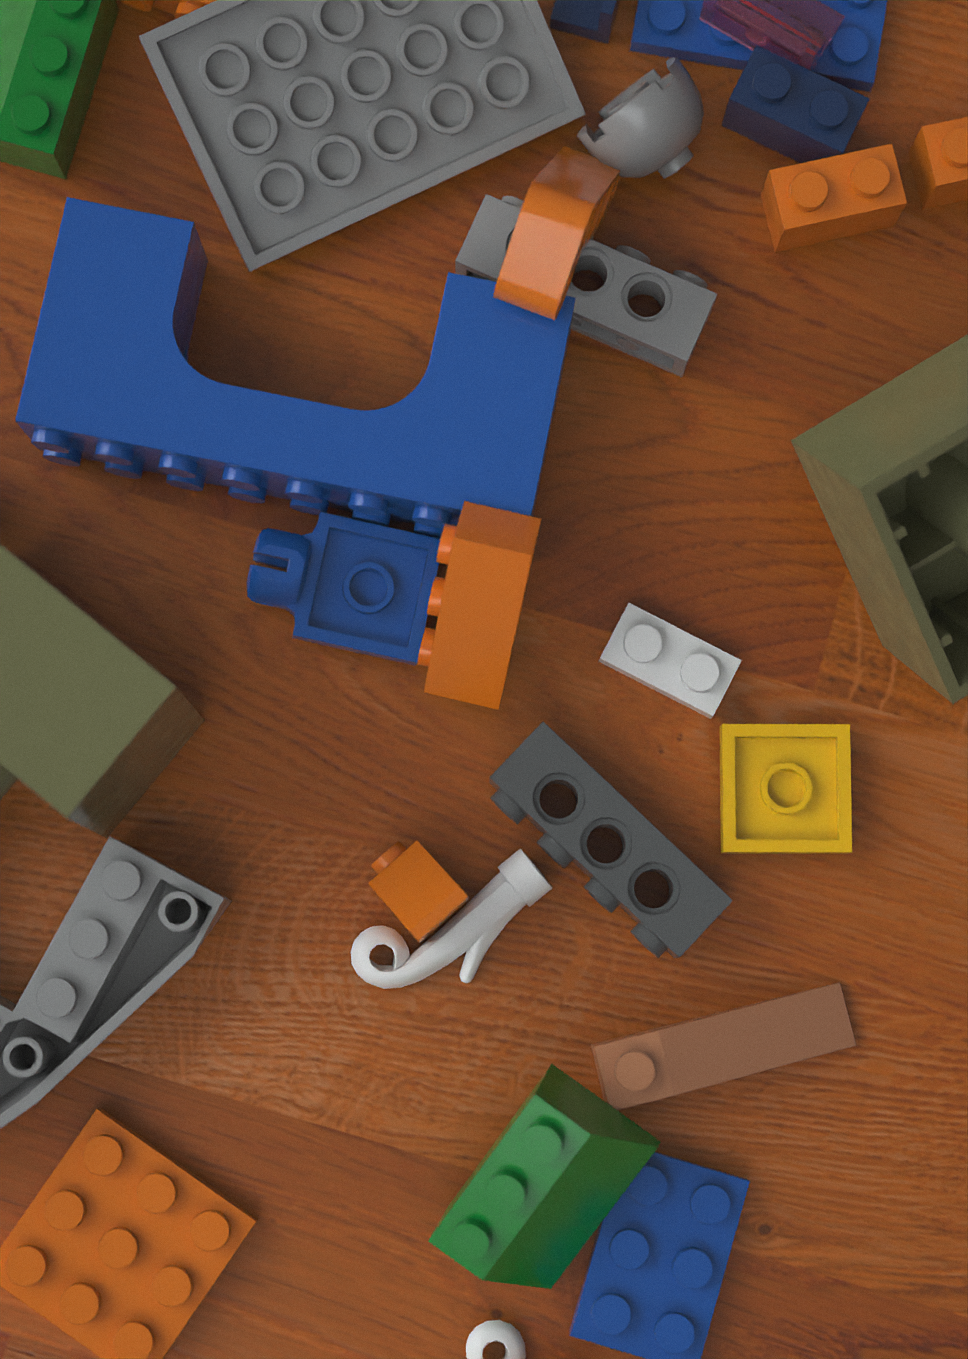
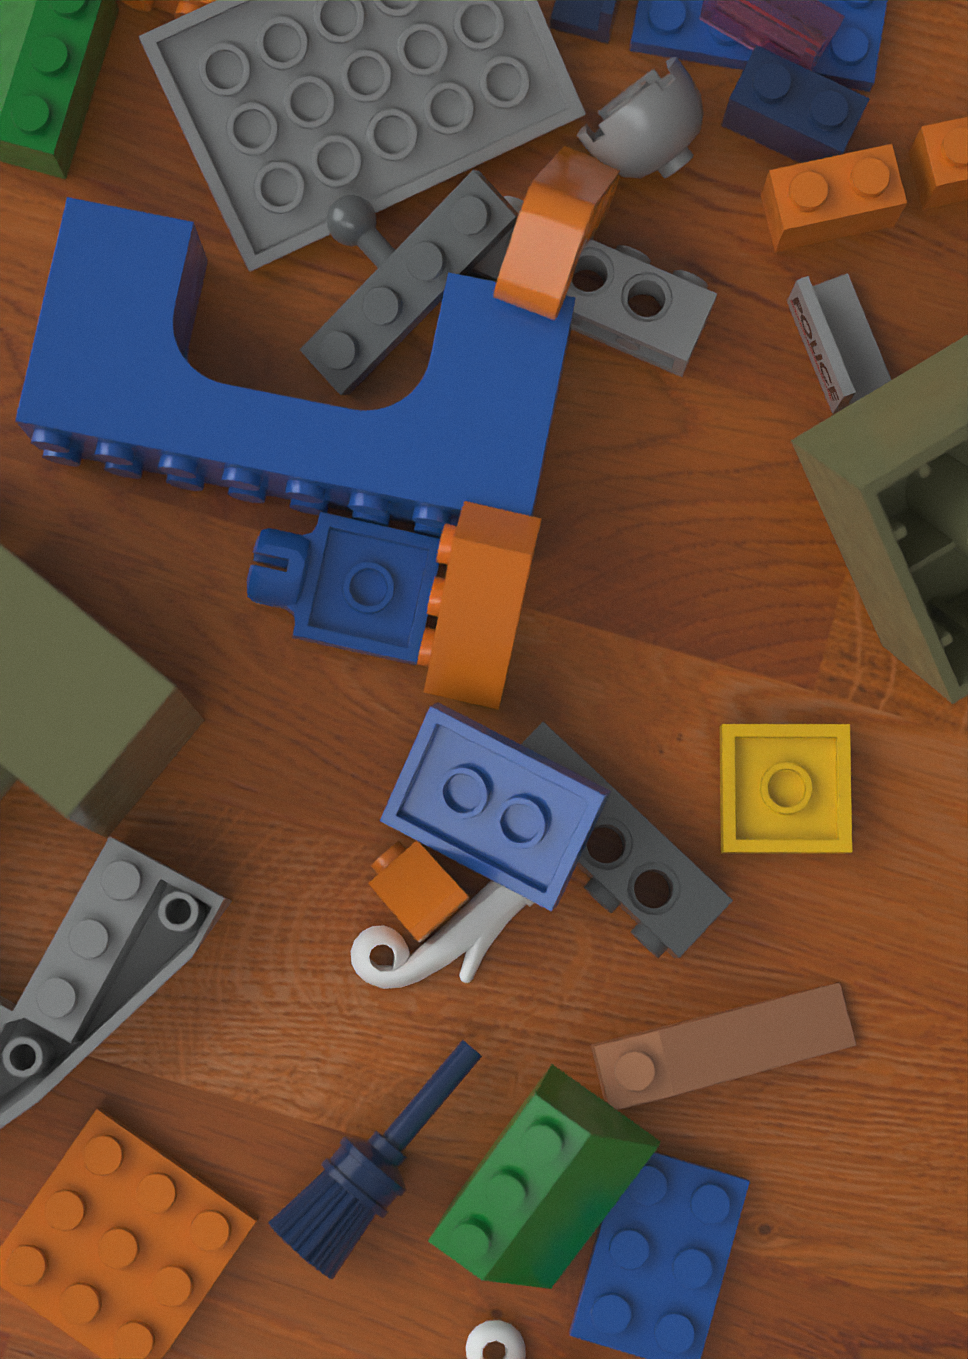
(363, 1176): none -> dark blue piece
(407, 279): none -> dark grey plate
(494, 806): none -> plate
(670, 660): white plate -> none
(837, 340): none -> light grey panel

